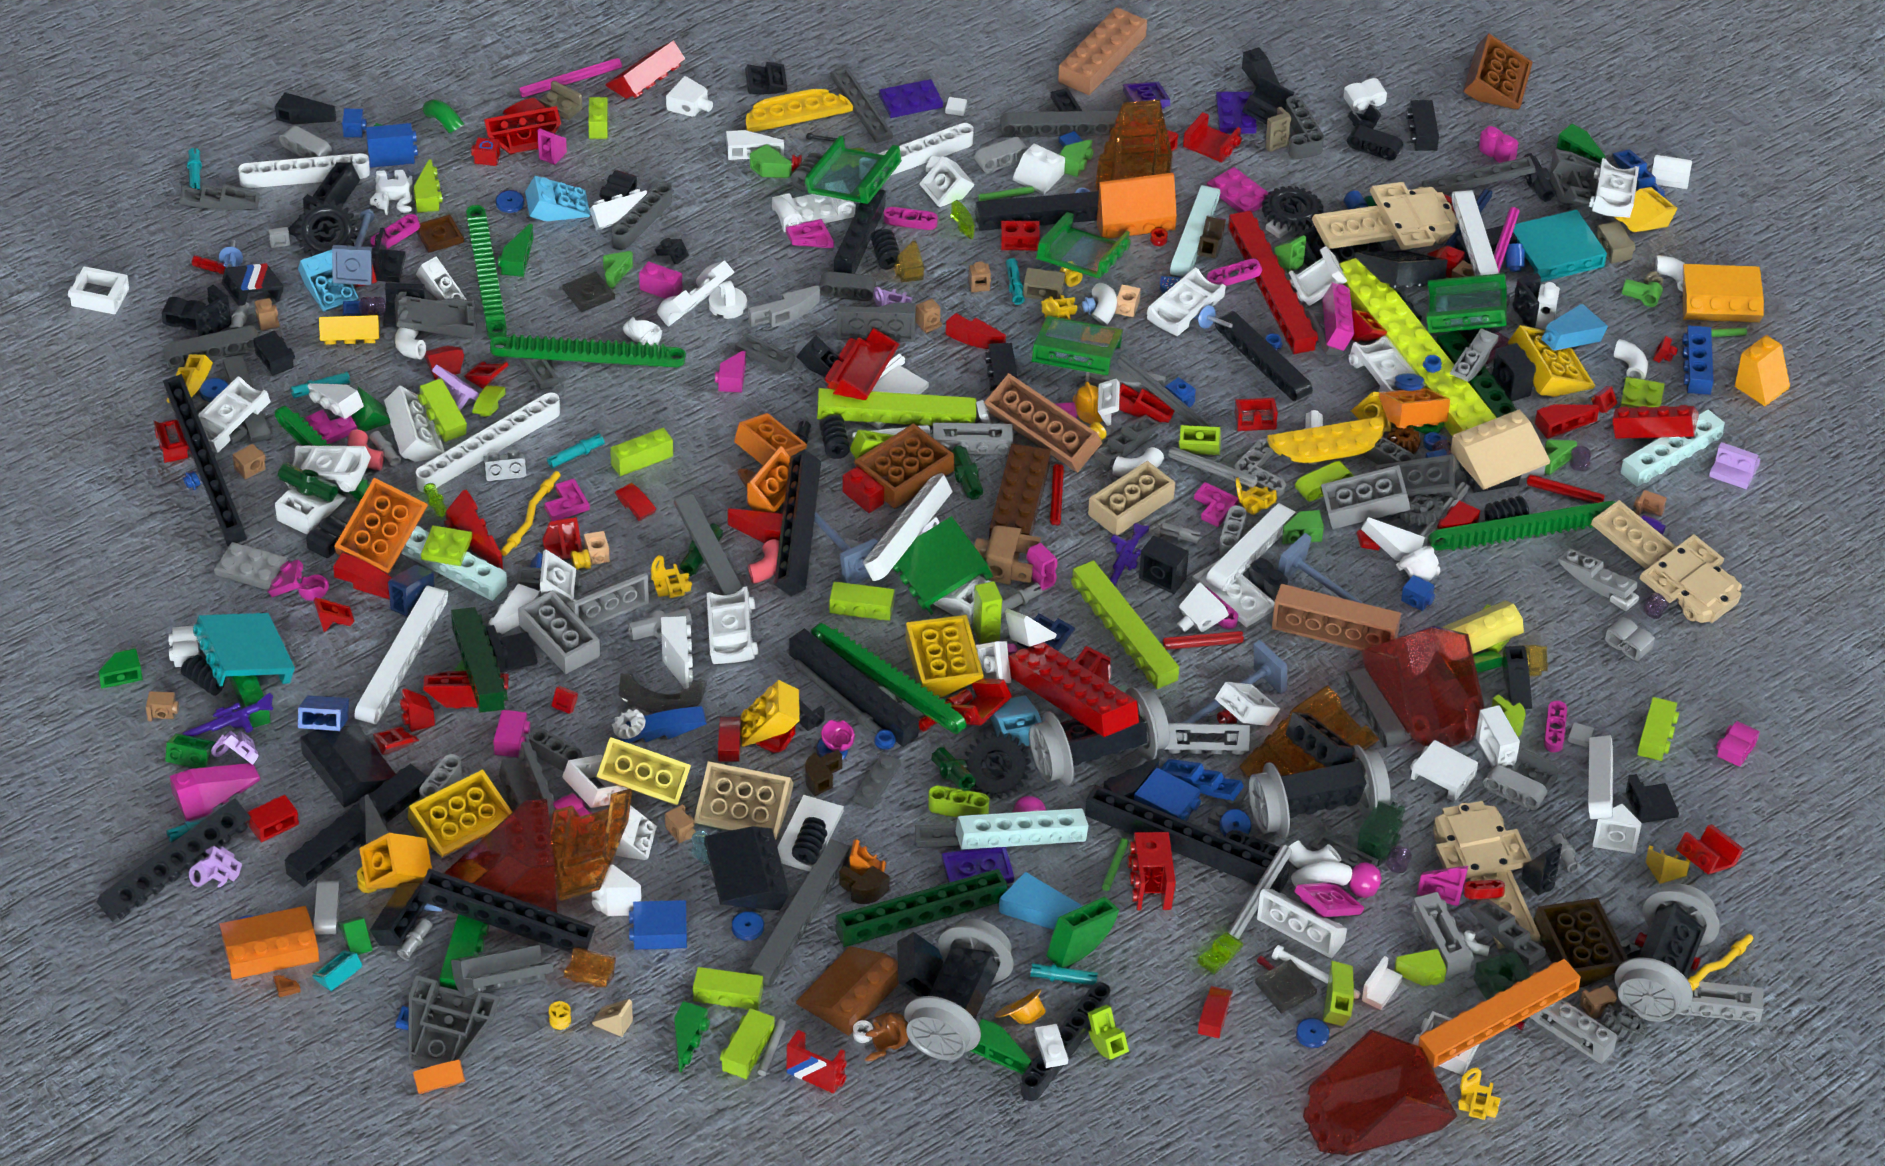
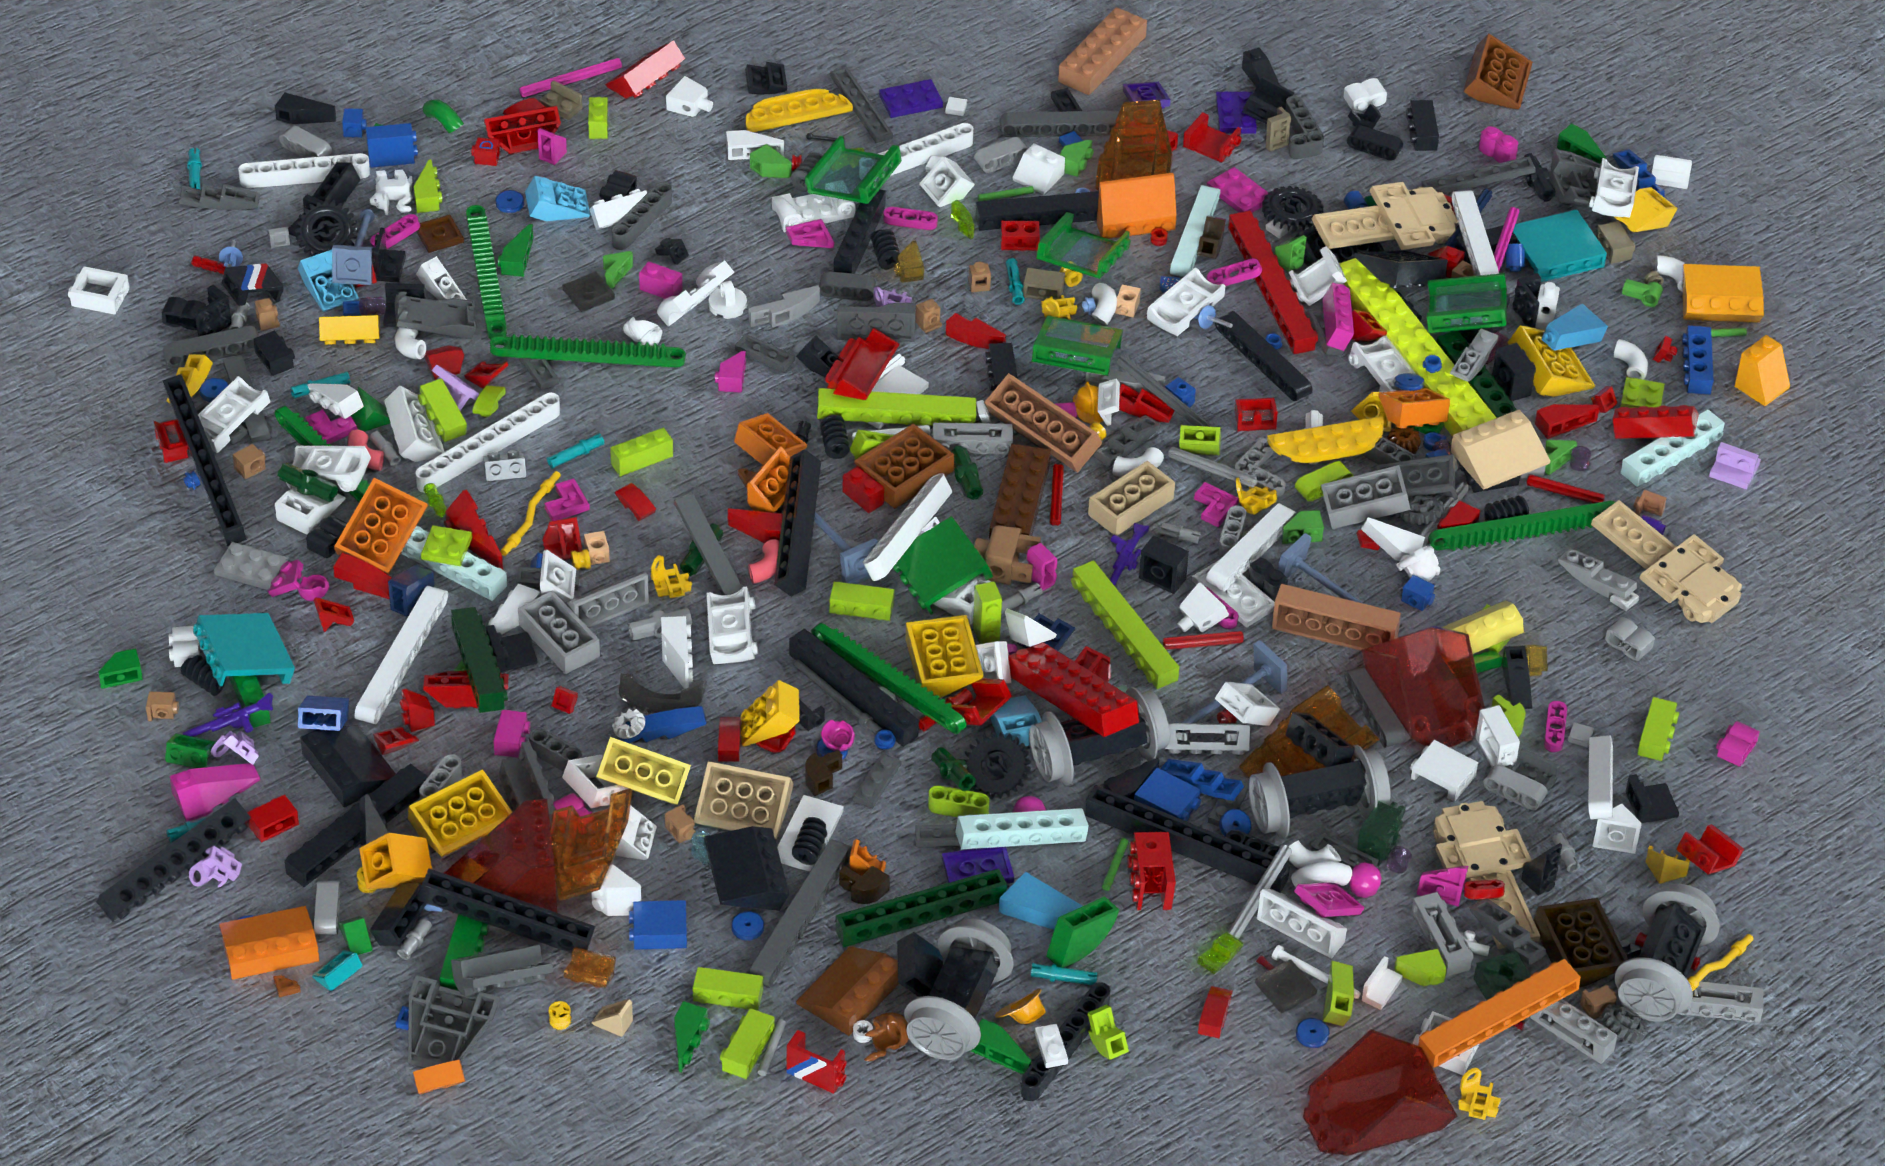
(1656, 606): clear purple wheel -> none

